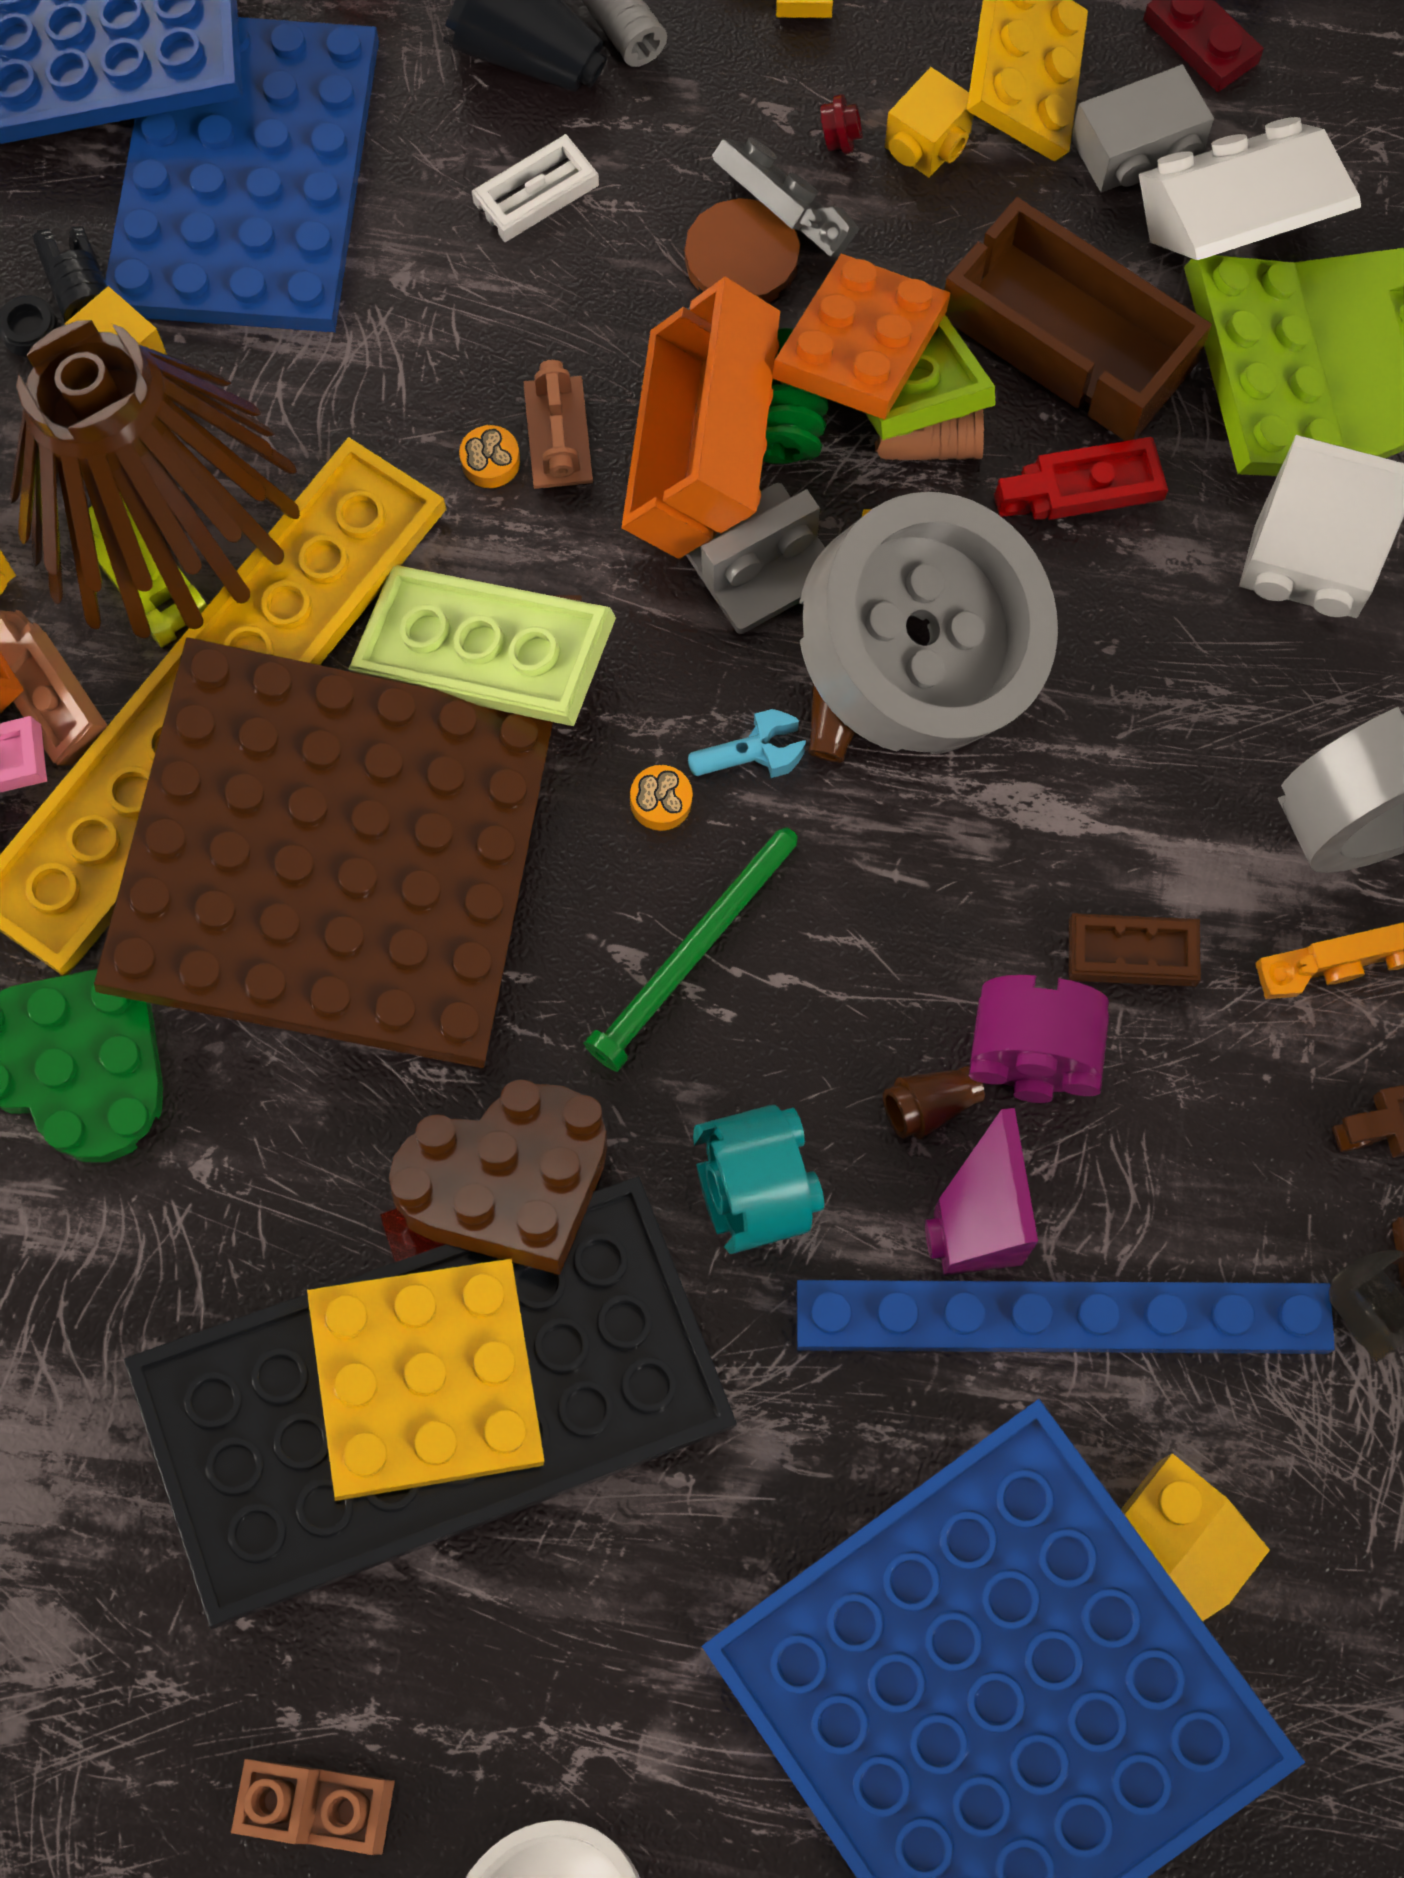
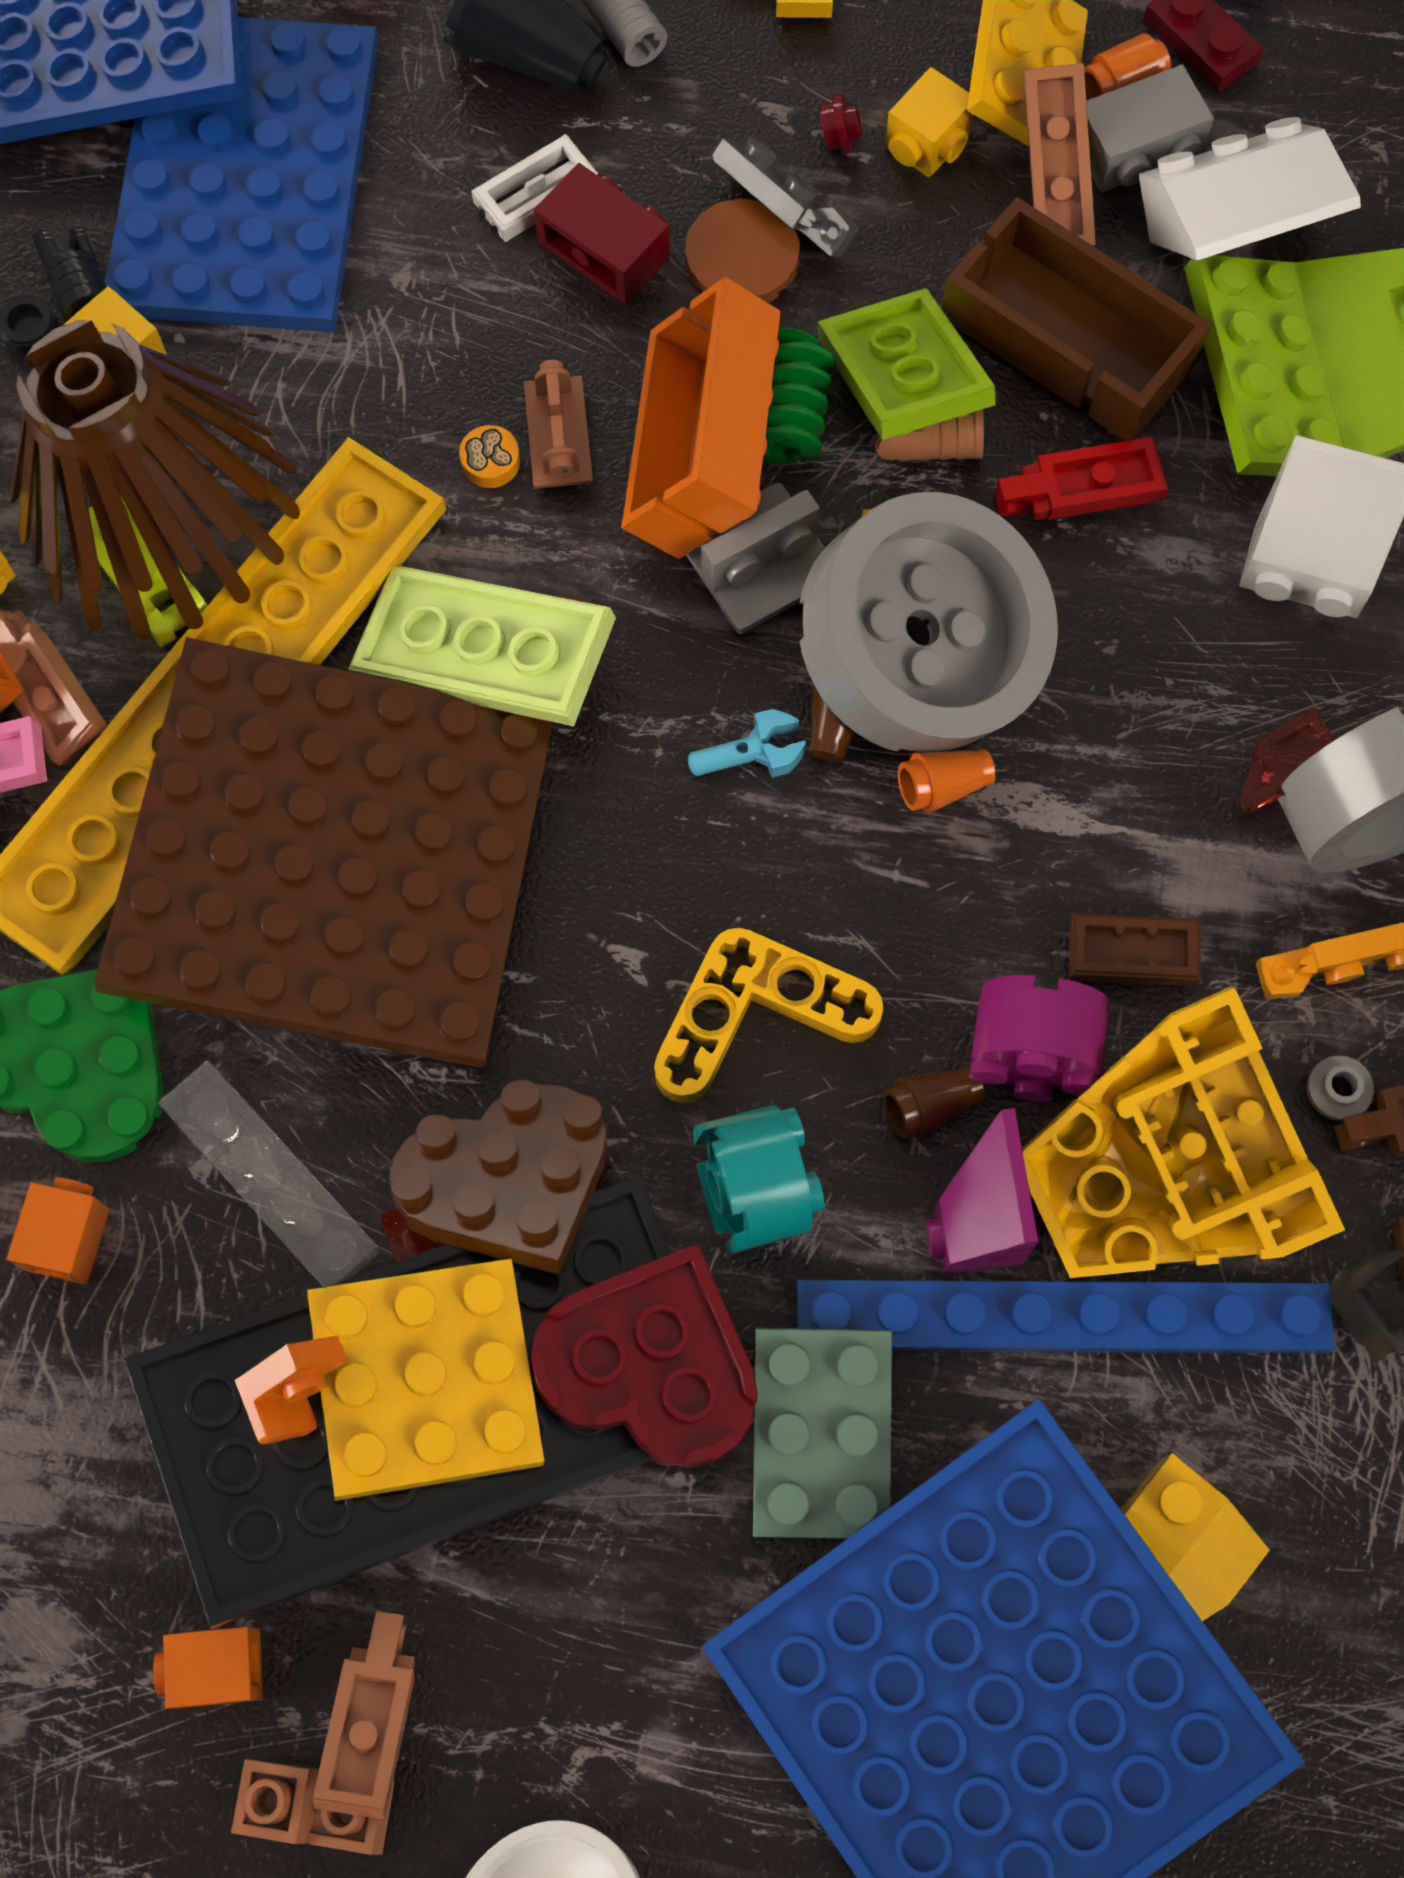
(59, 1231): none -> orange brick
(209, 1668): none -> orange brick
(269, 1176): none -> clear plate
(280, 1385): none -> orange bracket
(367, 1724): none -> nougat hinge
(603, 232): none -> dark red brick
(610, 1046): green bar -> none
(650, 1357): none -> dark red plate
(661, 797): tile -> none
(757, 985): none -> yellow beam
(821, 1431): none -> sand green plate
(861, 336): orange plate -> none
(943, 777): none -> orange cone
(1060, 147): none -> nougat plate
(1125, 64): none -> orange brick
(1179, 1155): none -> yellow wedge
(1279, 755): none -> clear red slope
(1326, 1100): none -> light grey plate

